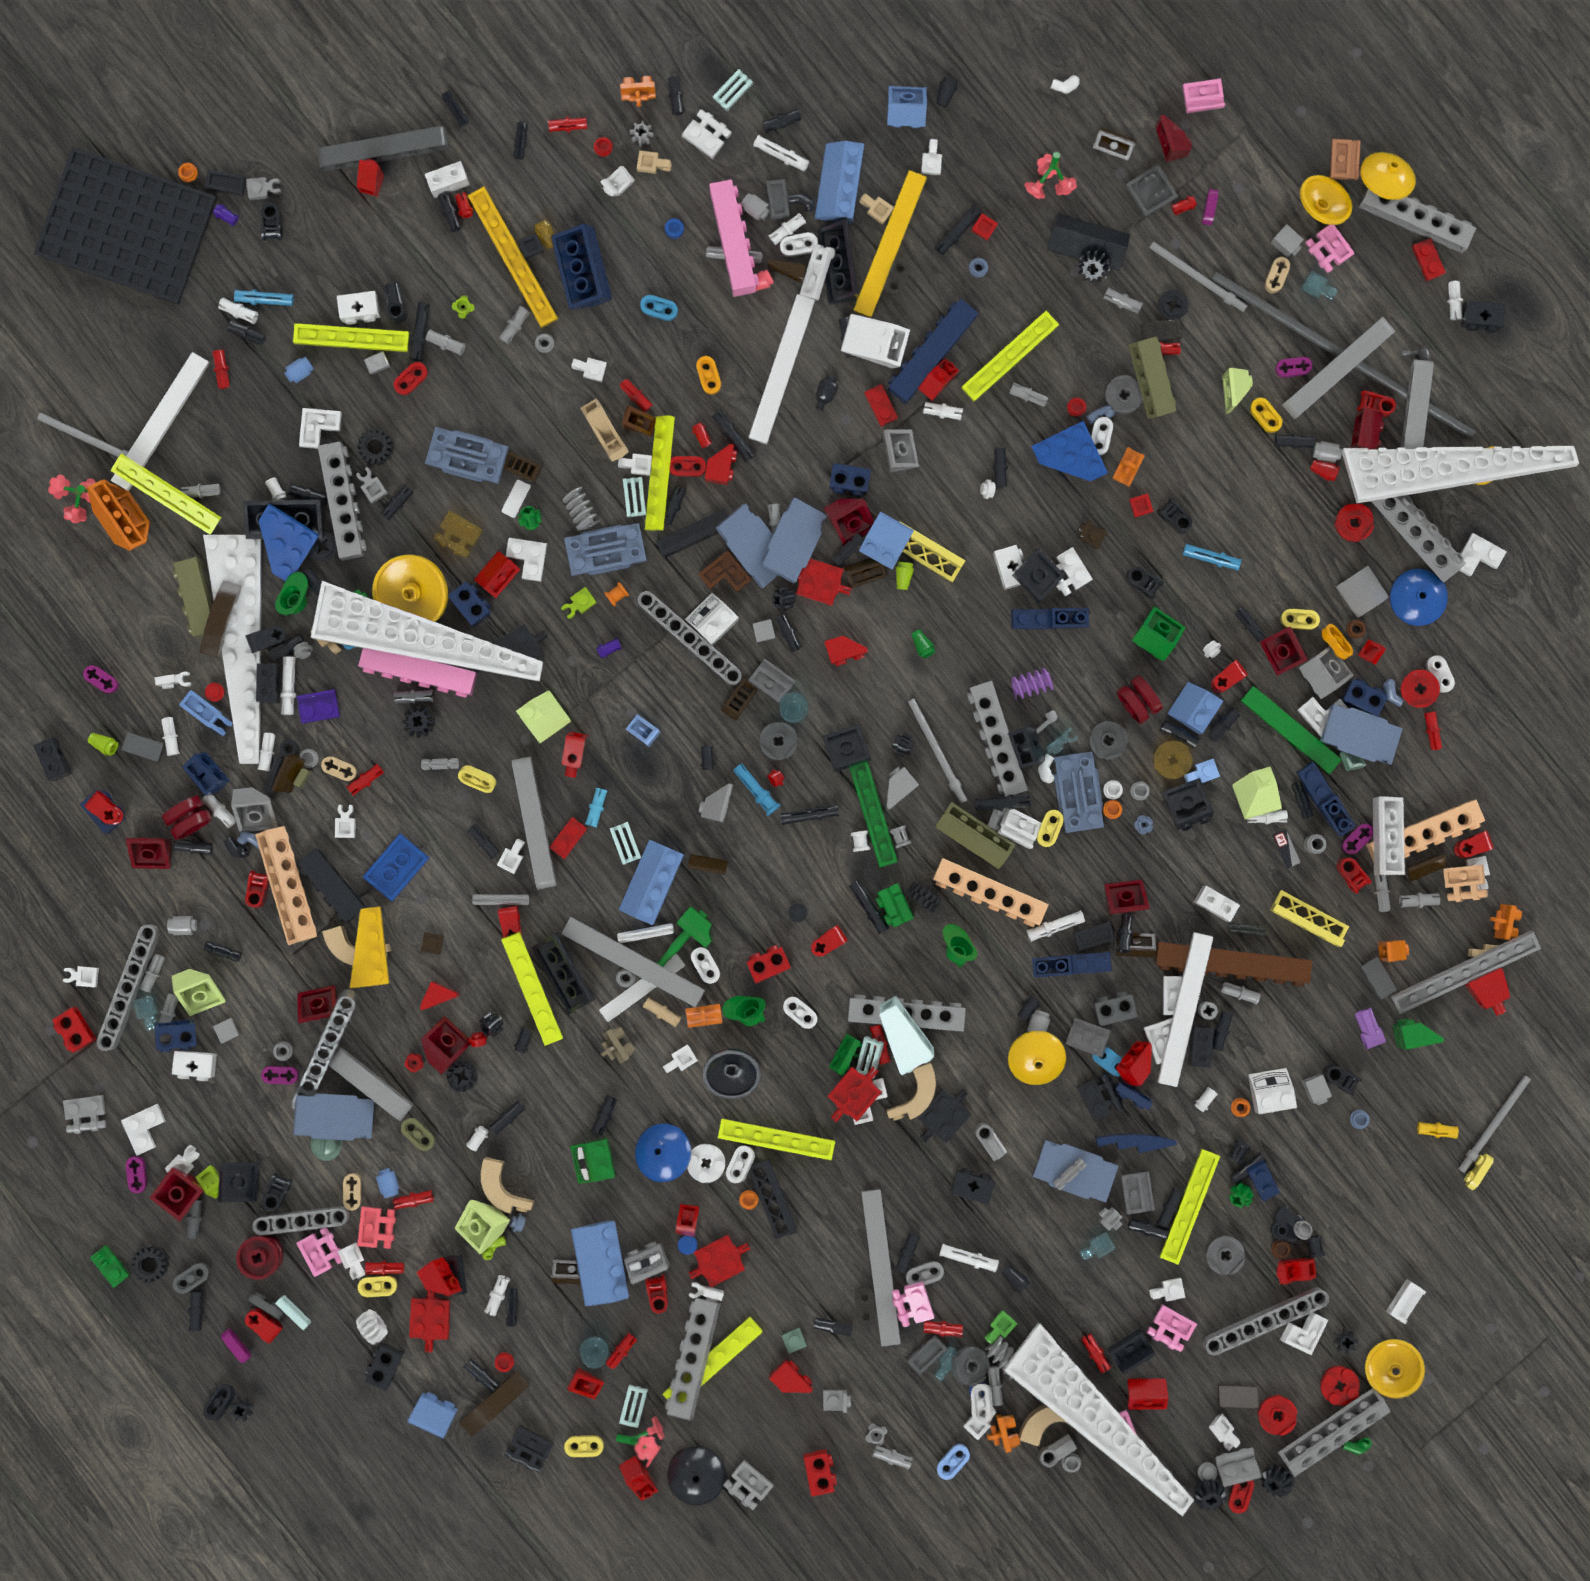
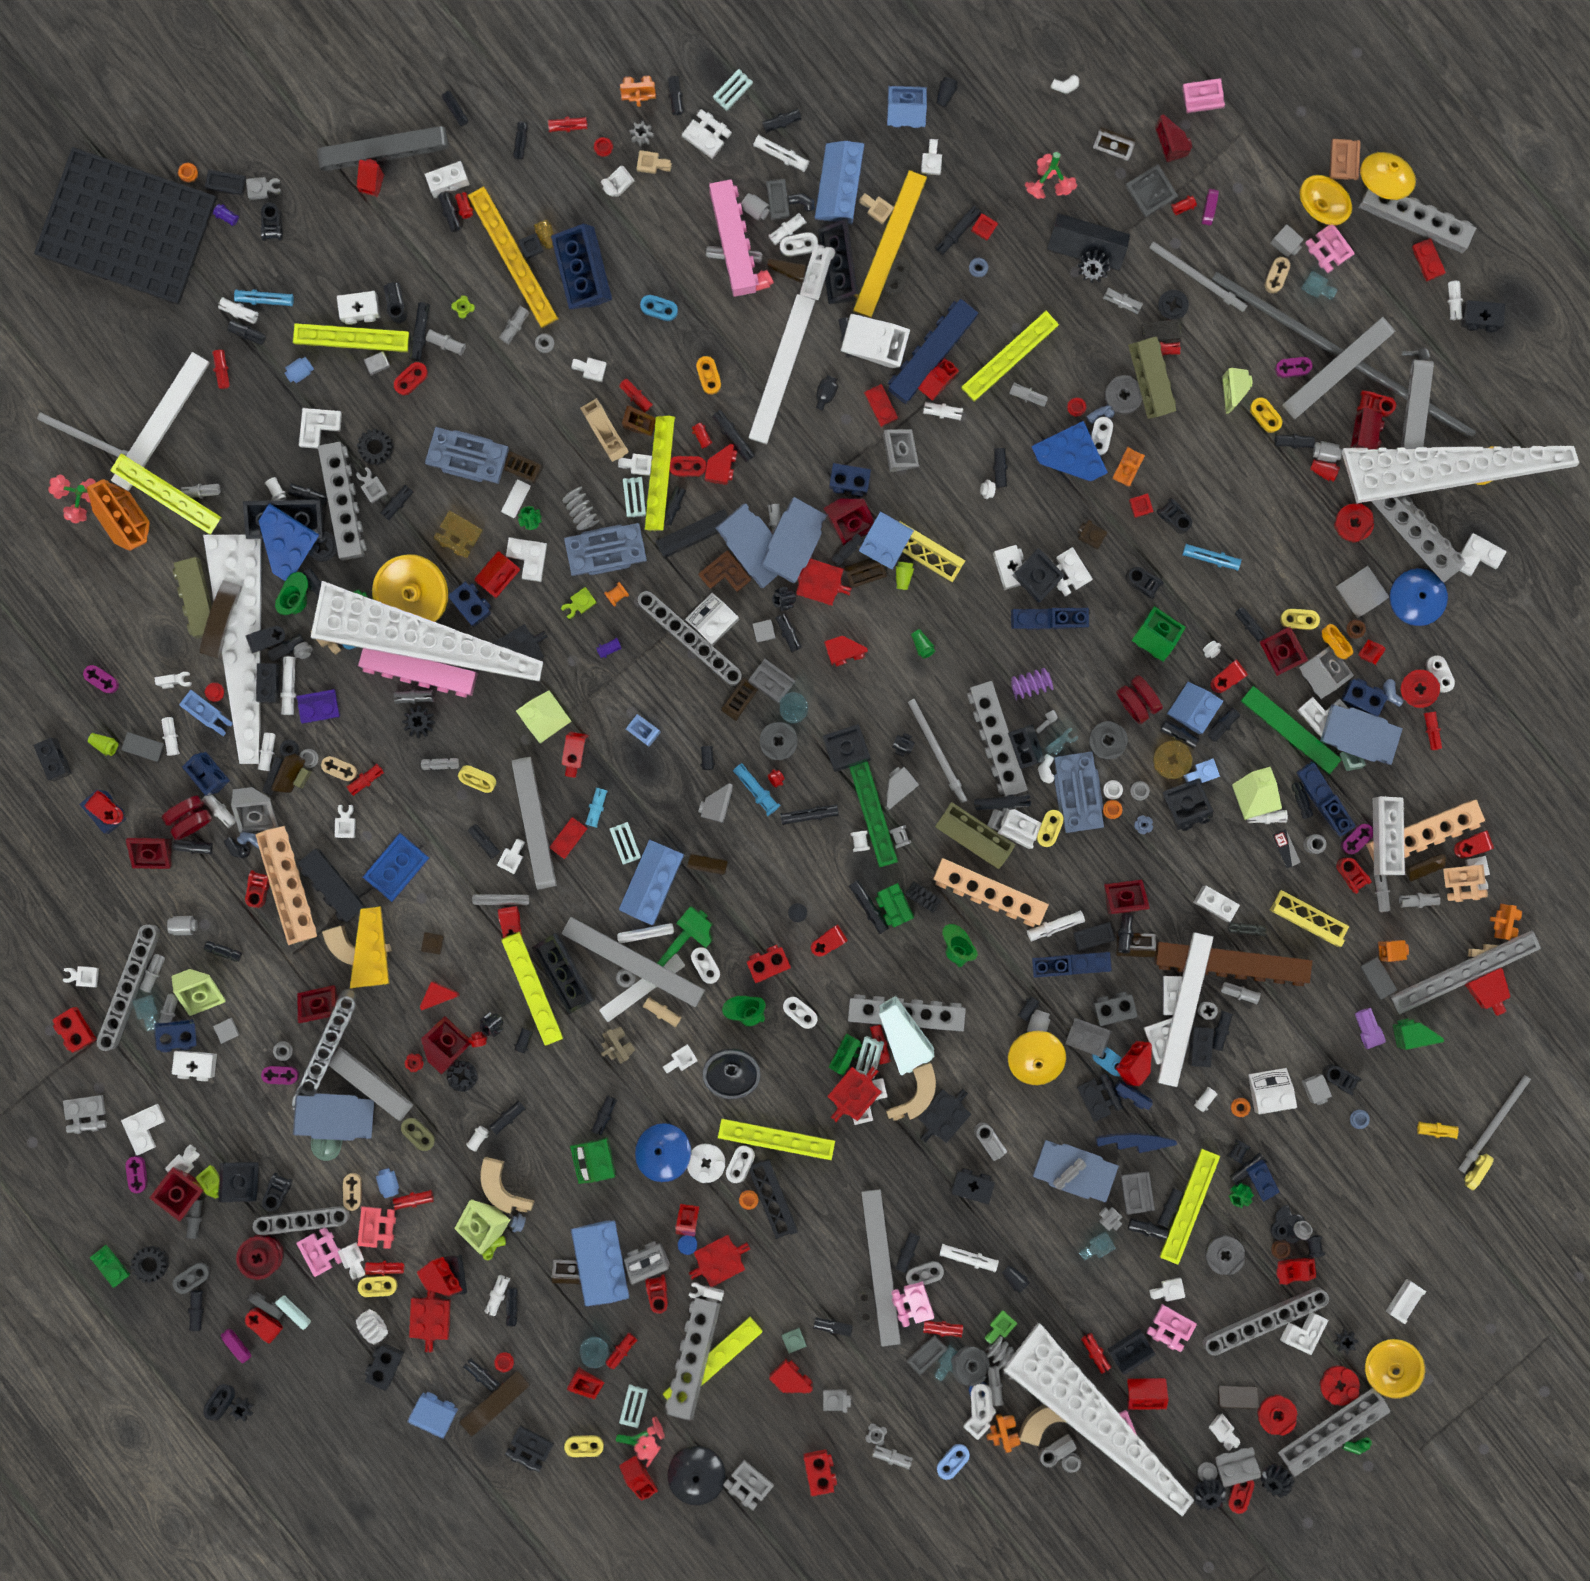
(674, 228): blue tile -> none
(703, 1015): orange hips -> none

